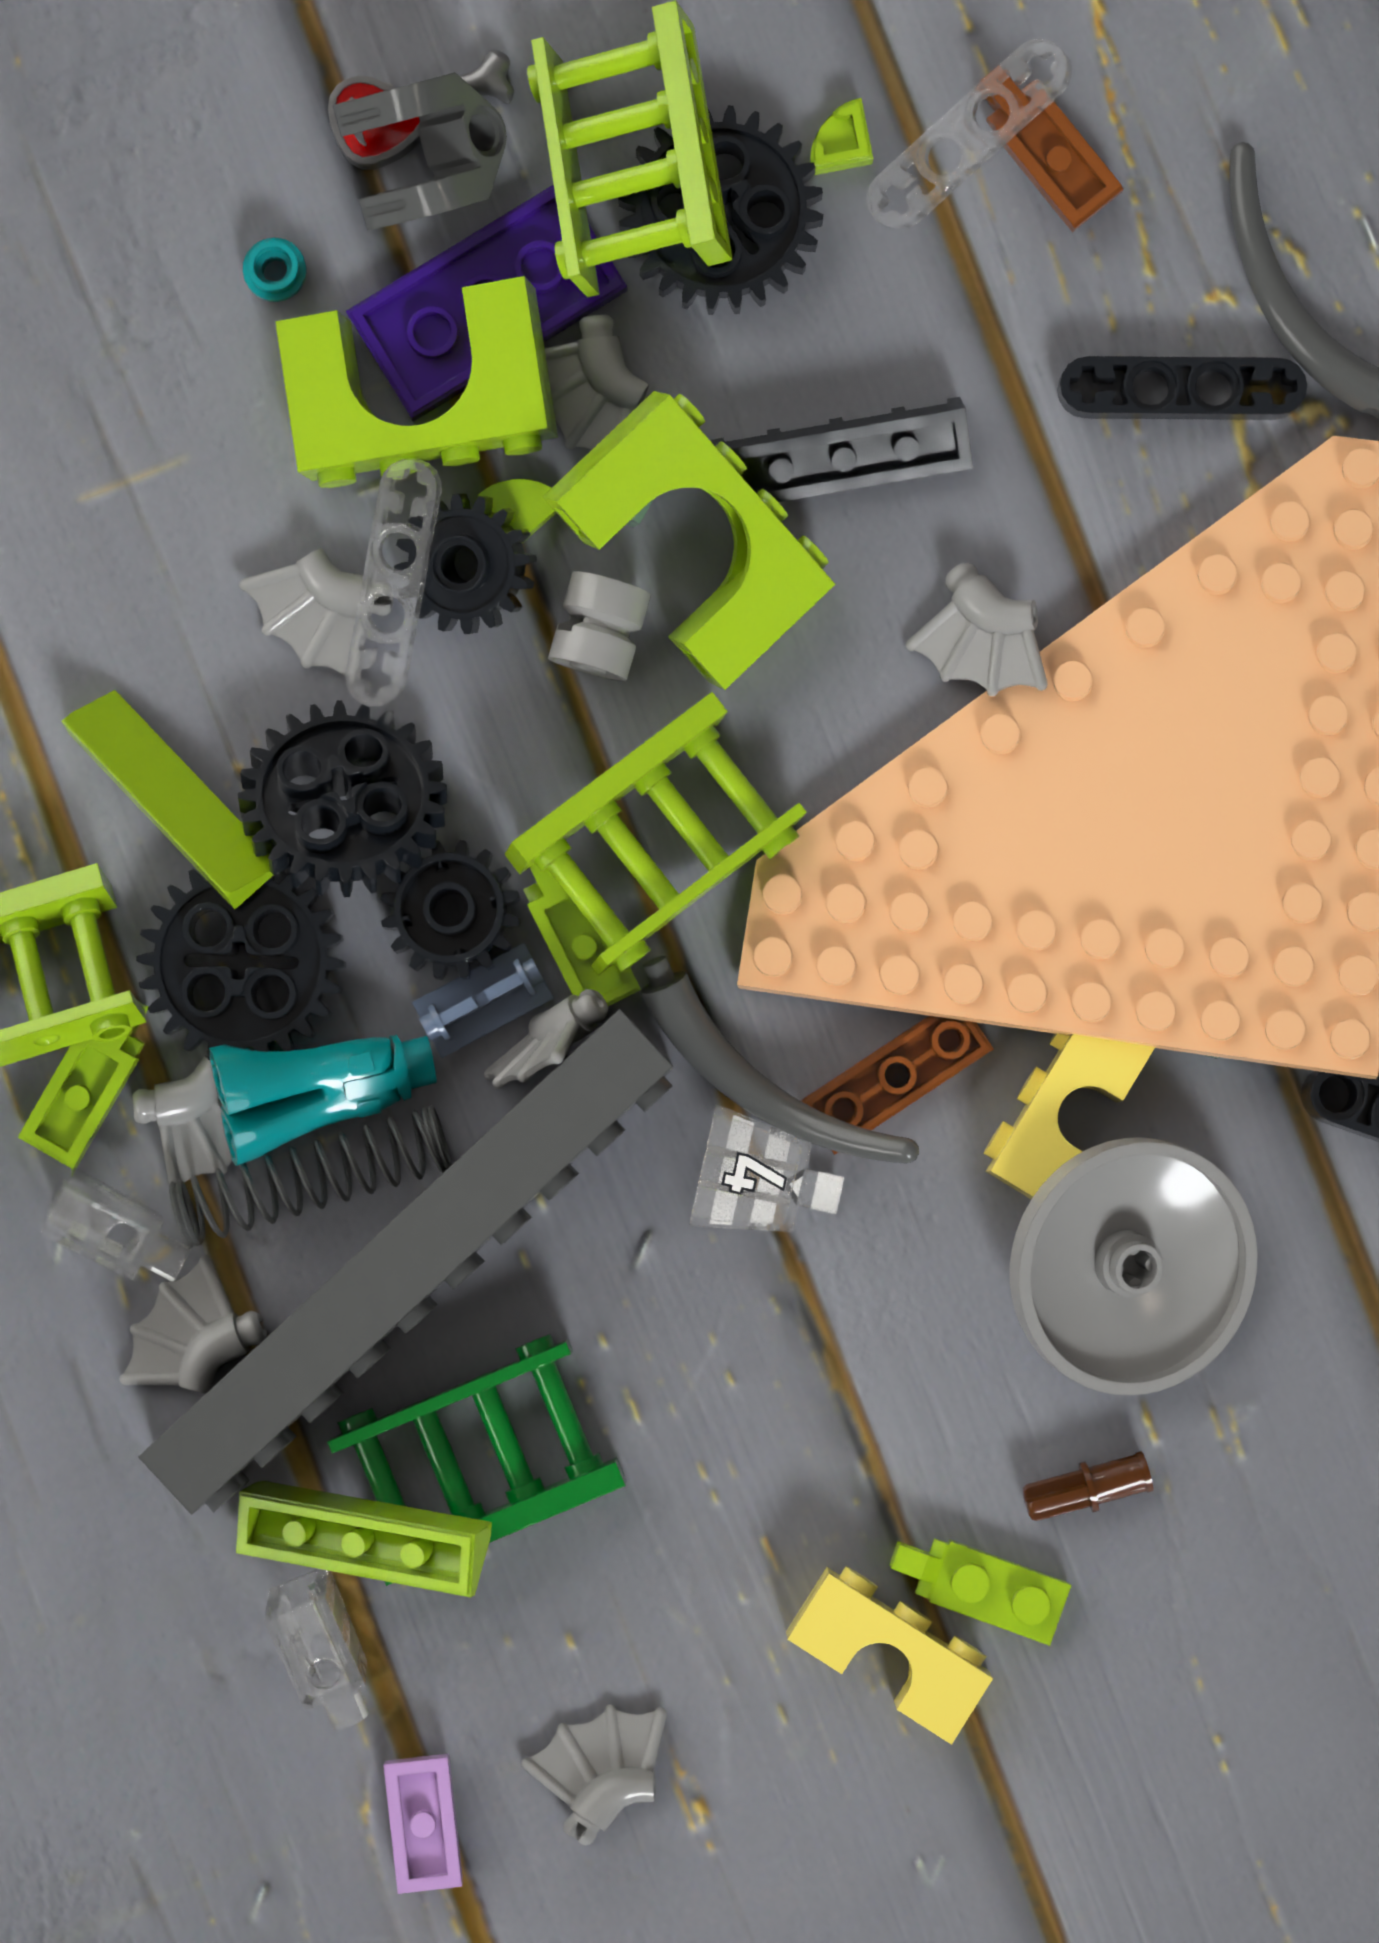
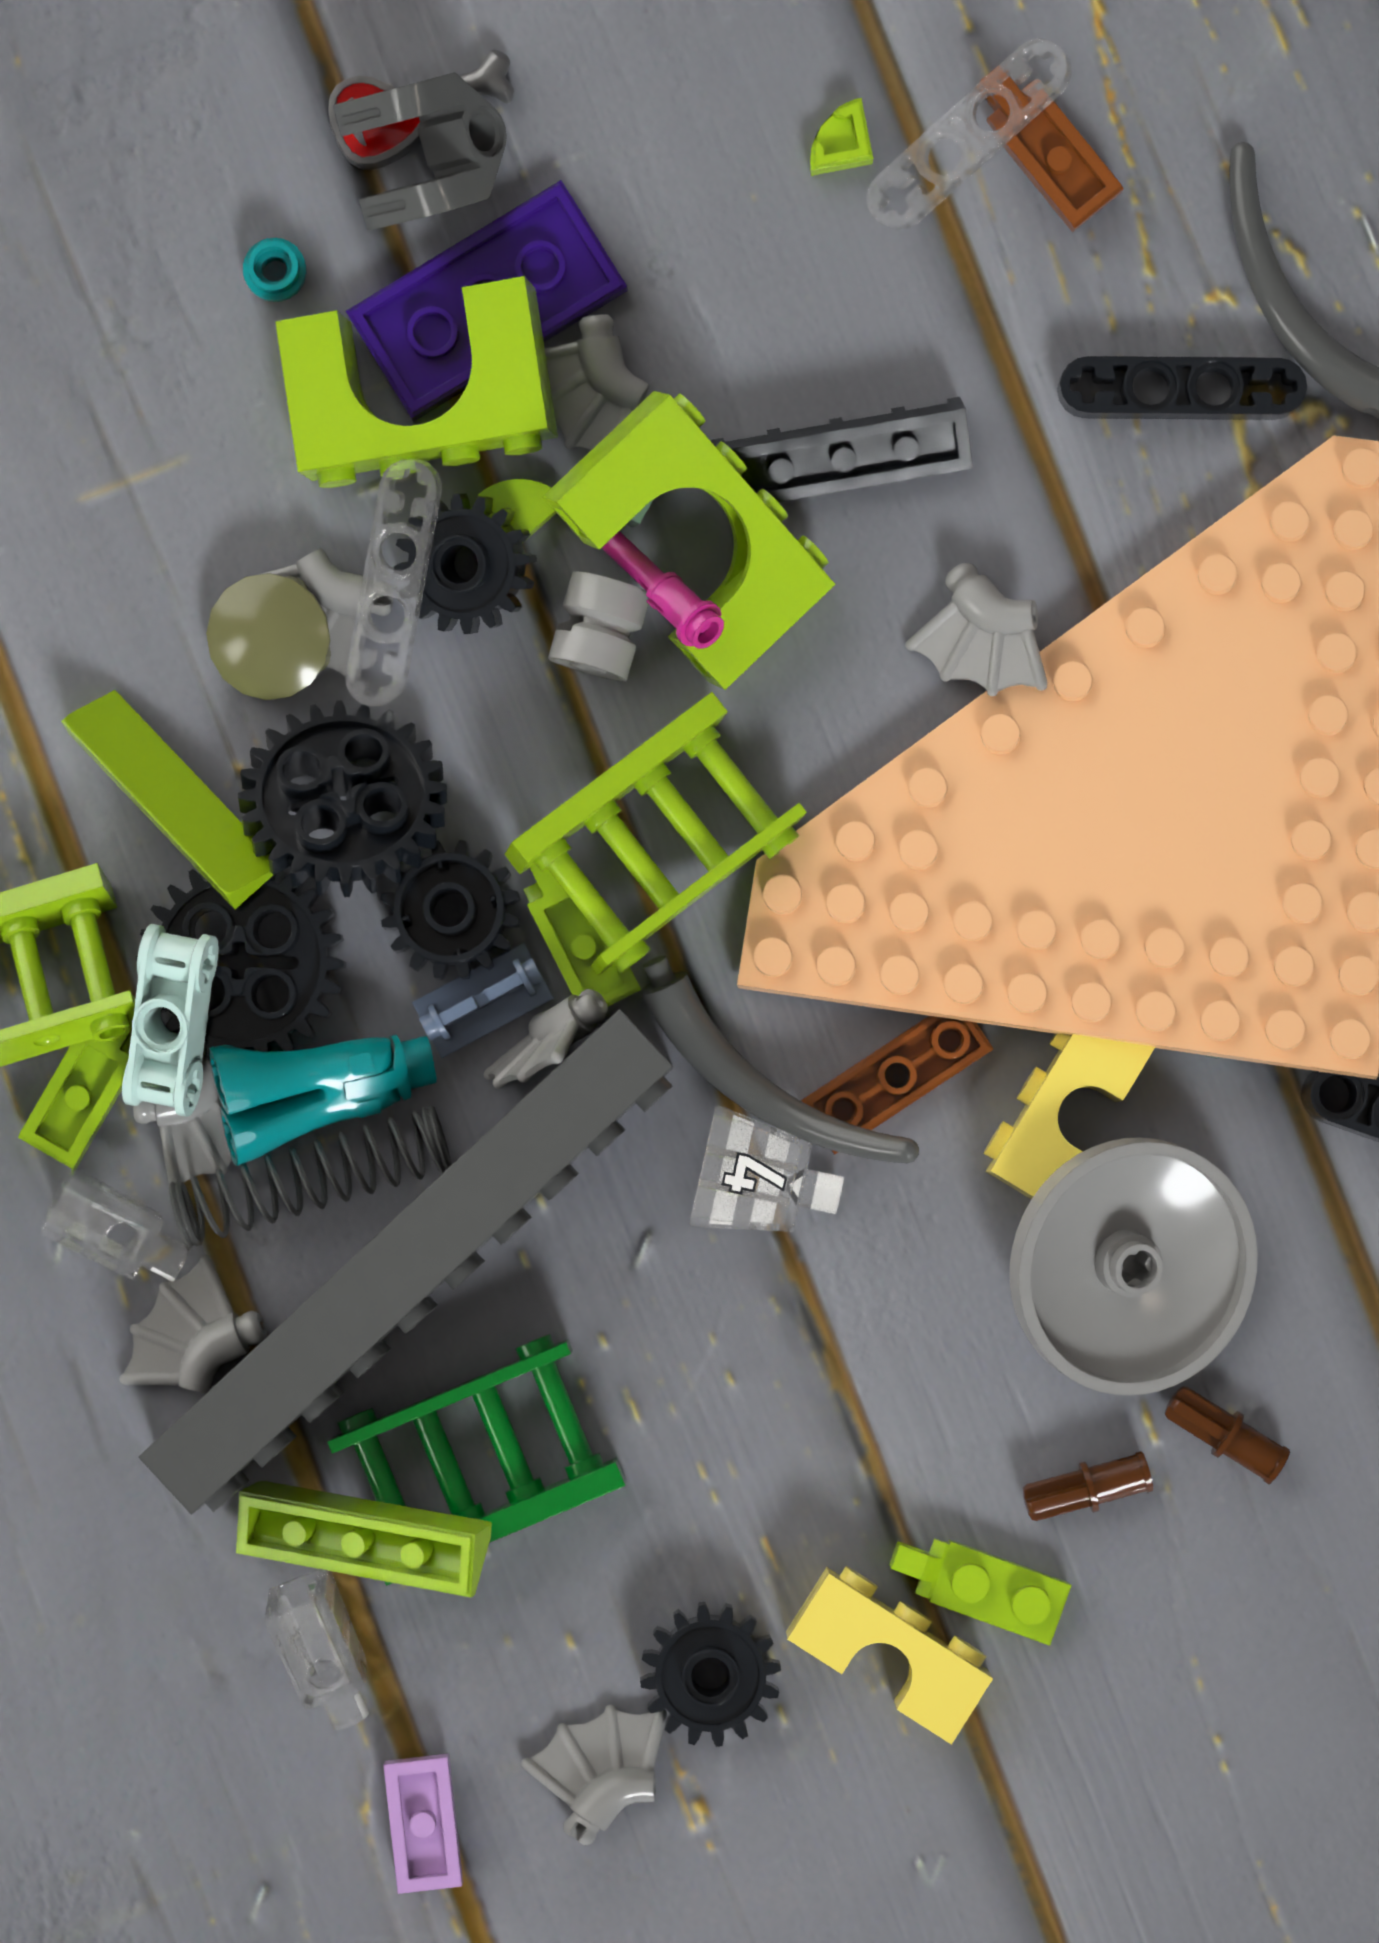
(178, 976): none -> light aqua piece
(268, 636): none -> olive dish
(688, 166): lime fence -> none
(696, 620): none -> dark pink pin
(710, 1708): none -> black gear
(765, 177): black gear -> none
(1227, 1434): none -> reddish brown axle

